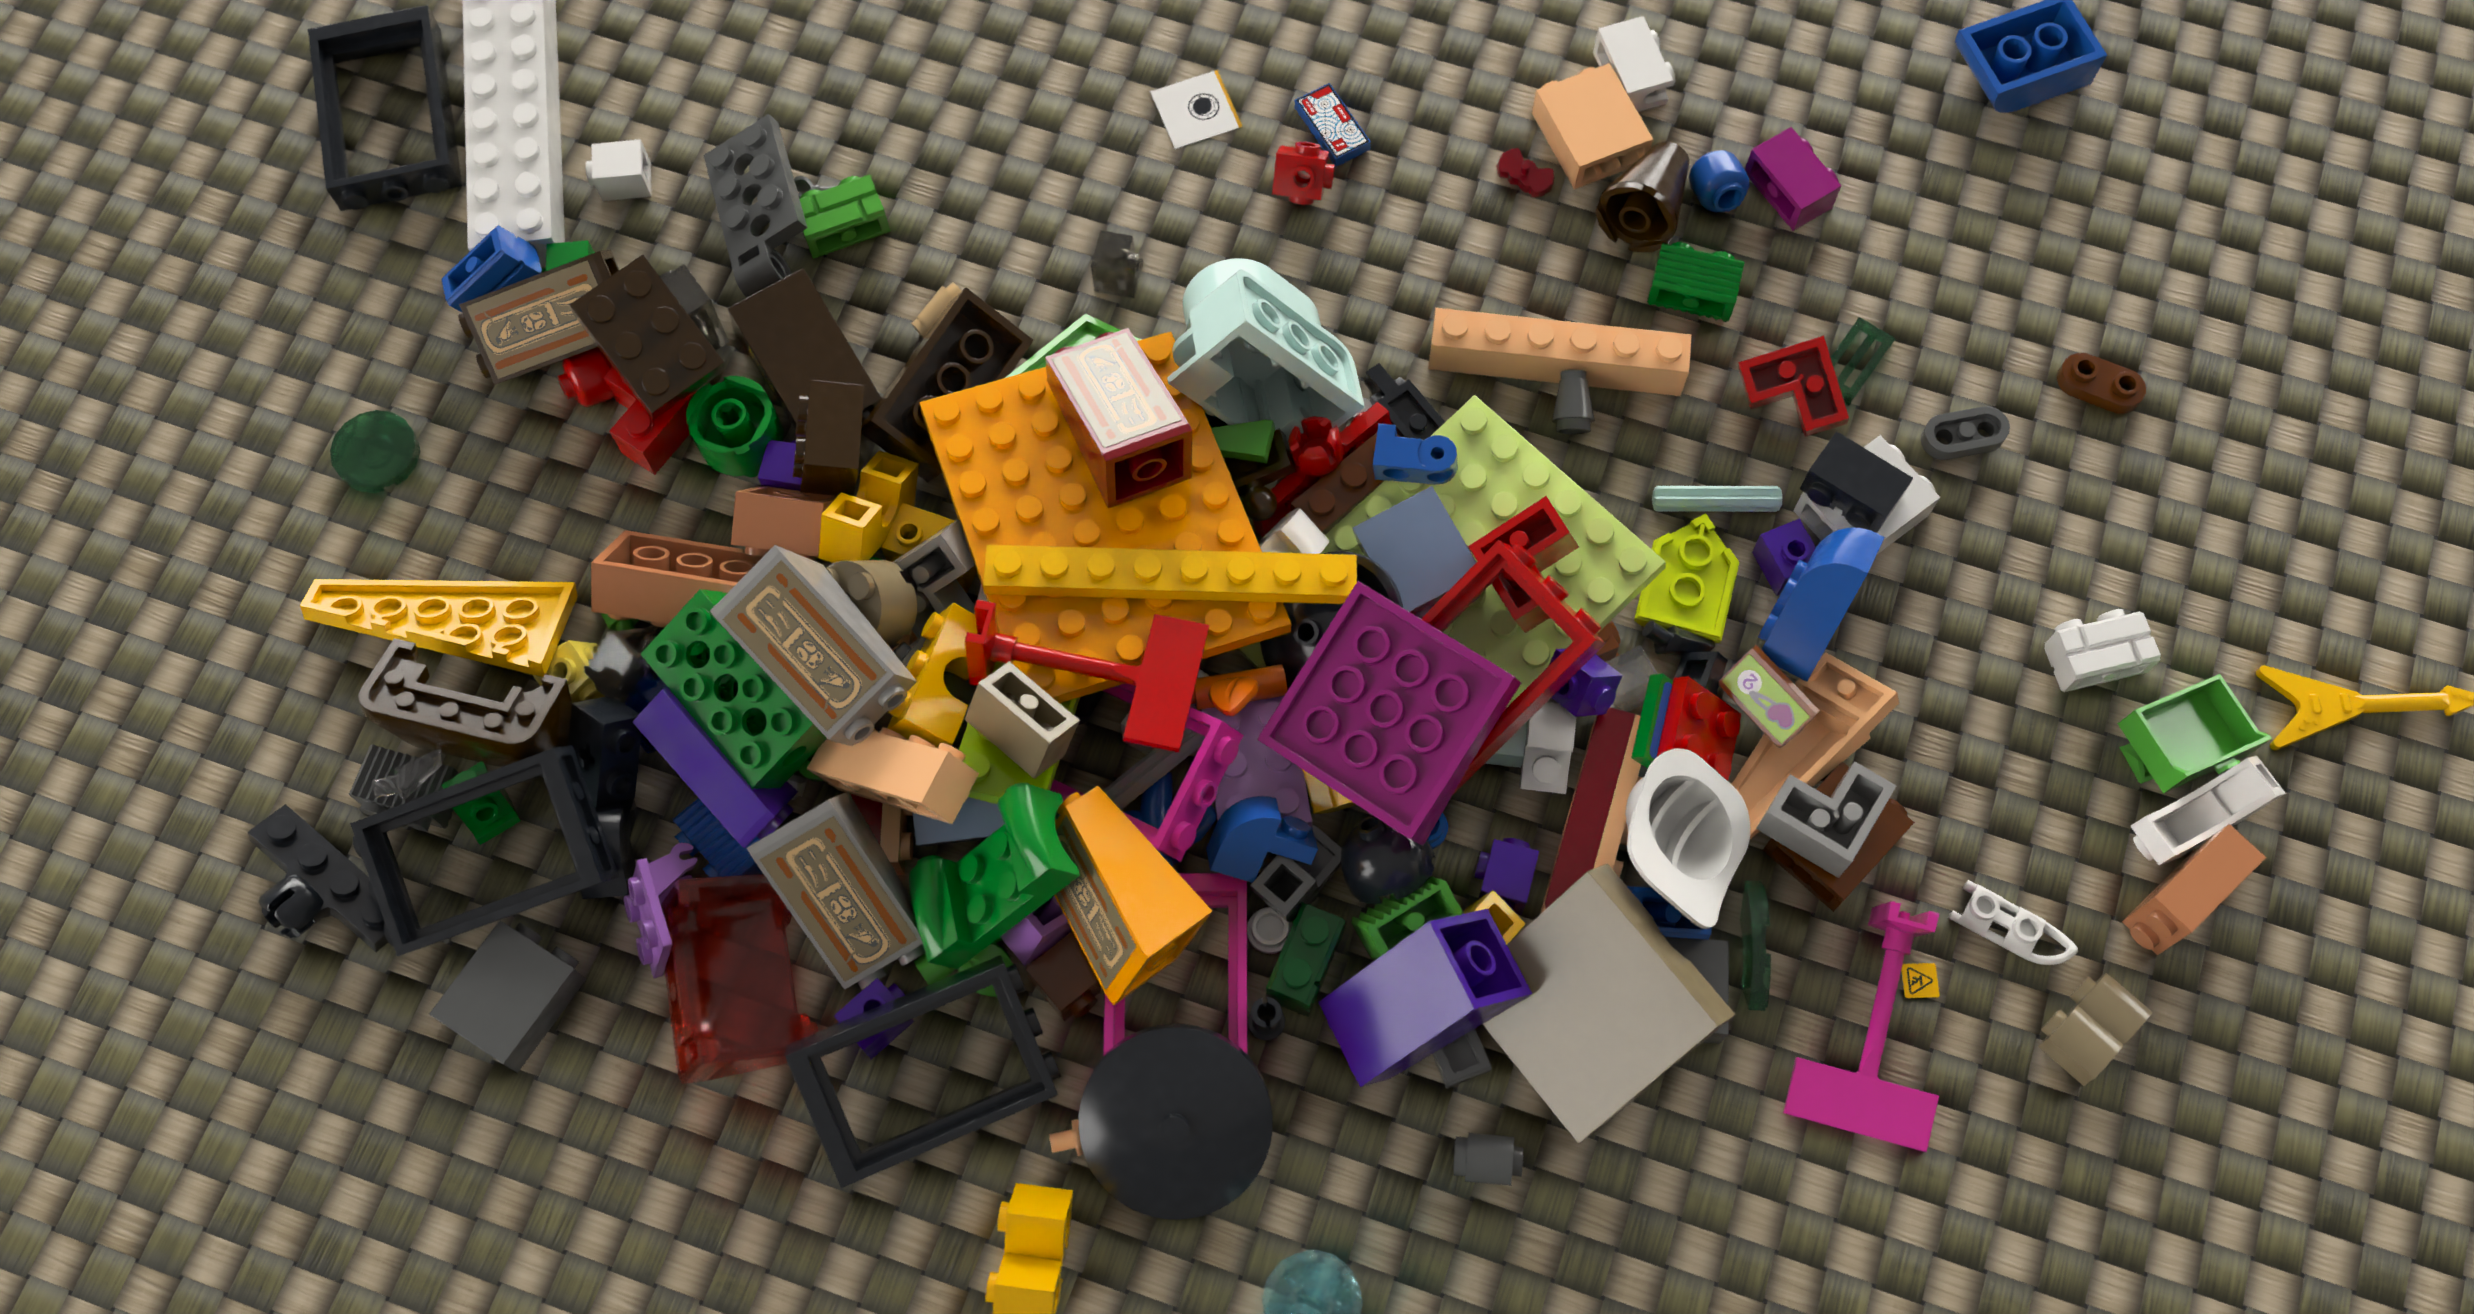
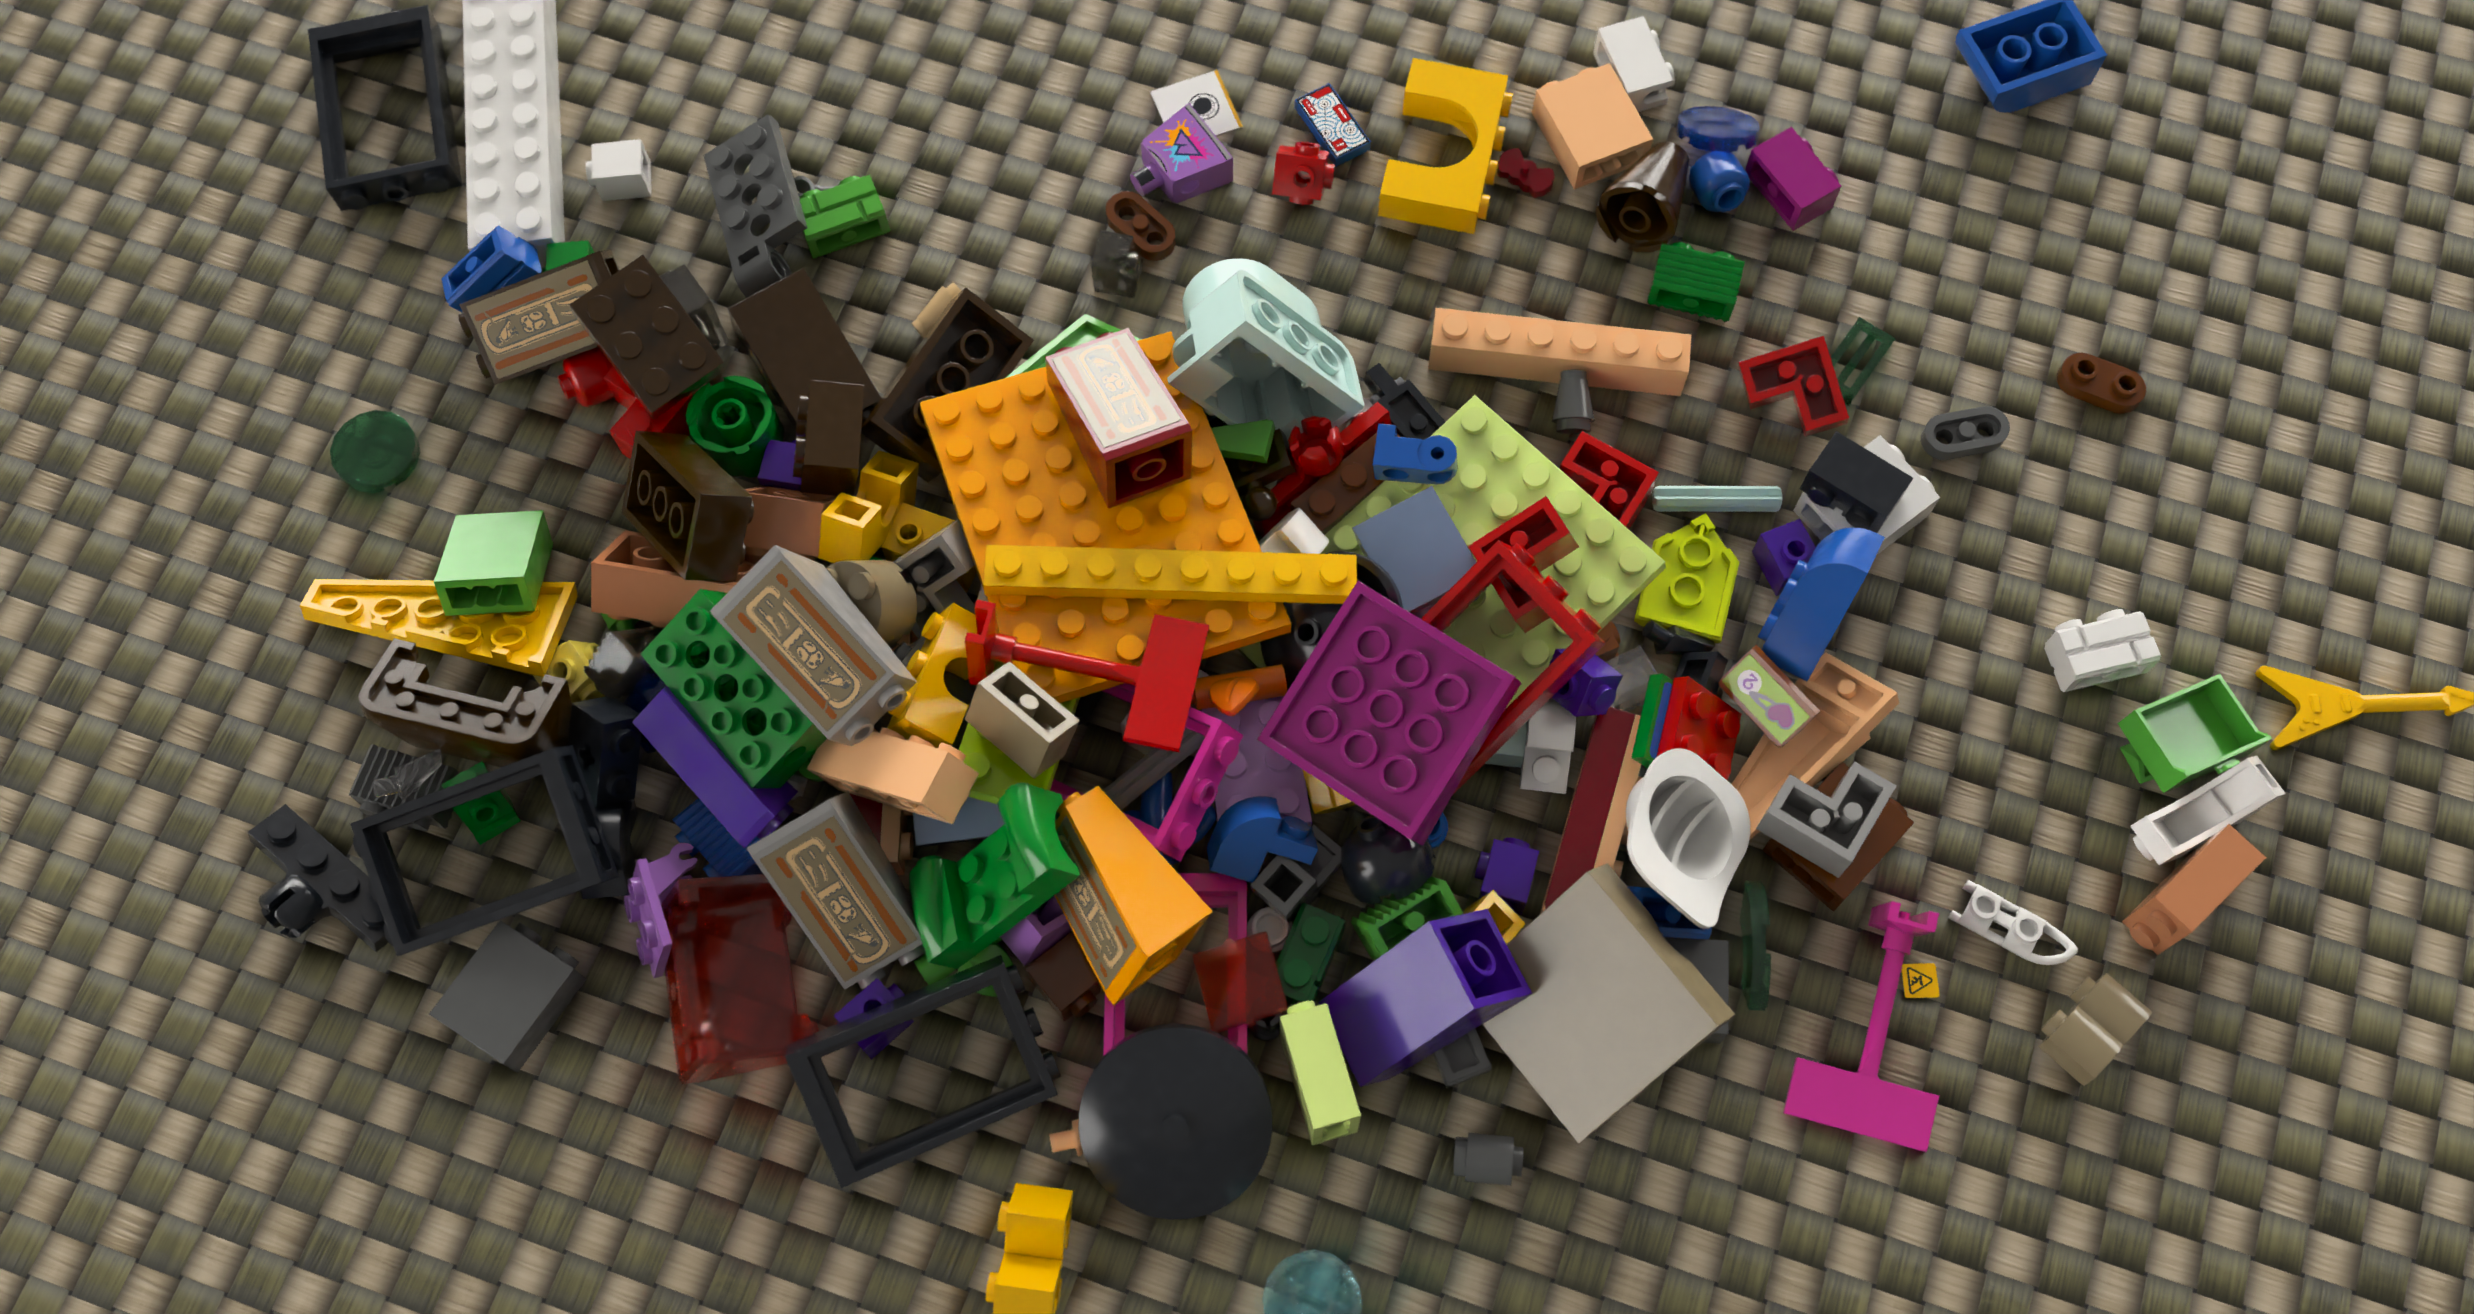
(494, 563): none -> brick
(687, 506): none -> dark brown brick
(1144, 226): none -> reddish brown plate
(1183, 158): none -> medium lavender torso
(1240, 982): none -> clear red piece
(1319, 1072): none -> yellowish green brick
(1450, 194): none -> yellow arch
(1610, 477): none -> red brick
(1717, 128): none -> clear blue tile

